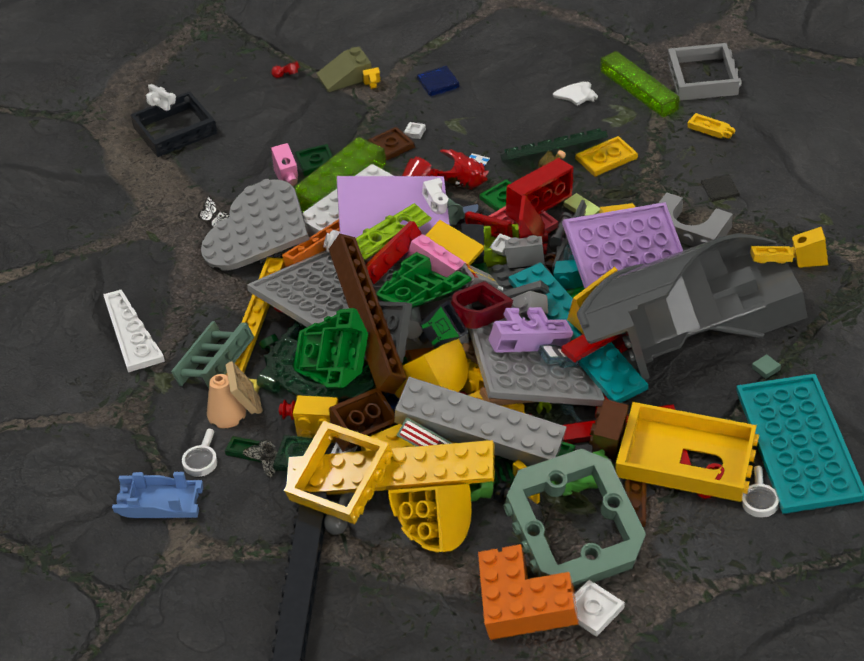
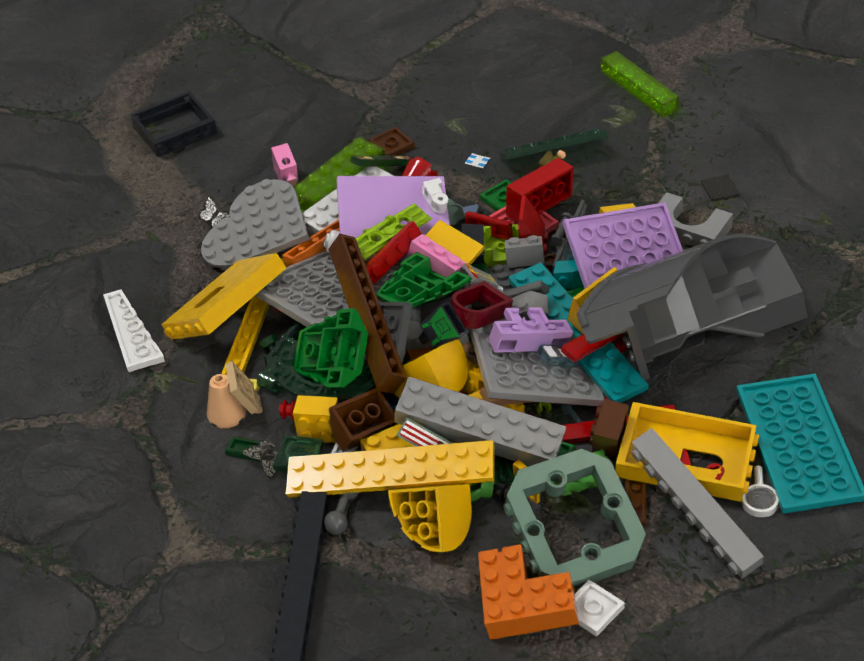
(158, 496): medium blue piece -> none
(160, 97): white hips -> none
(200, 459): piece -> none
(223, 296): none -> yellow panel
(227, 352): sand green fence -> none
(291, 68): red plate -> none
(313, 158): dark green tile -> none
(313, 456): yellow window -> none
(344, 69): olive slope -> none
(371, 77): yellow tile -> none
(380, 160): none -> dark green tile
(415, 130): white tile -> none
(438, 80): clear blue tile -> none
(465, 172): red head -> none
(498, 245): white plate -> none
(573, 202): yellowish green tile -> none
(576, 93): white arm -> none
(606, 156): yellow tile -> none
(697, 504): none -> light grey brick
(703, 89): light grey window -> none
(710, 126): yellow hinge -> none
(766, 366): sand green tile -> none
(777, 254): yellow plate -> none
(810, 248): yellow torso -> none

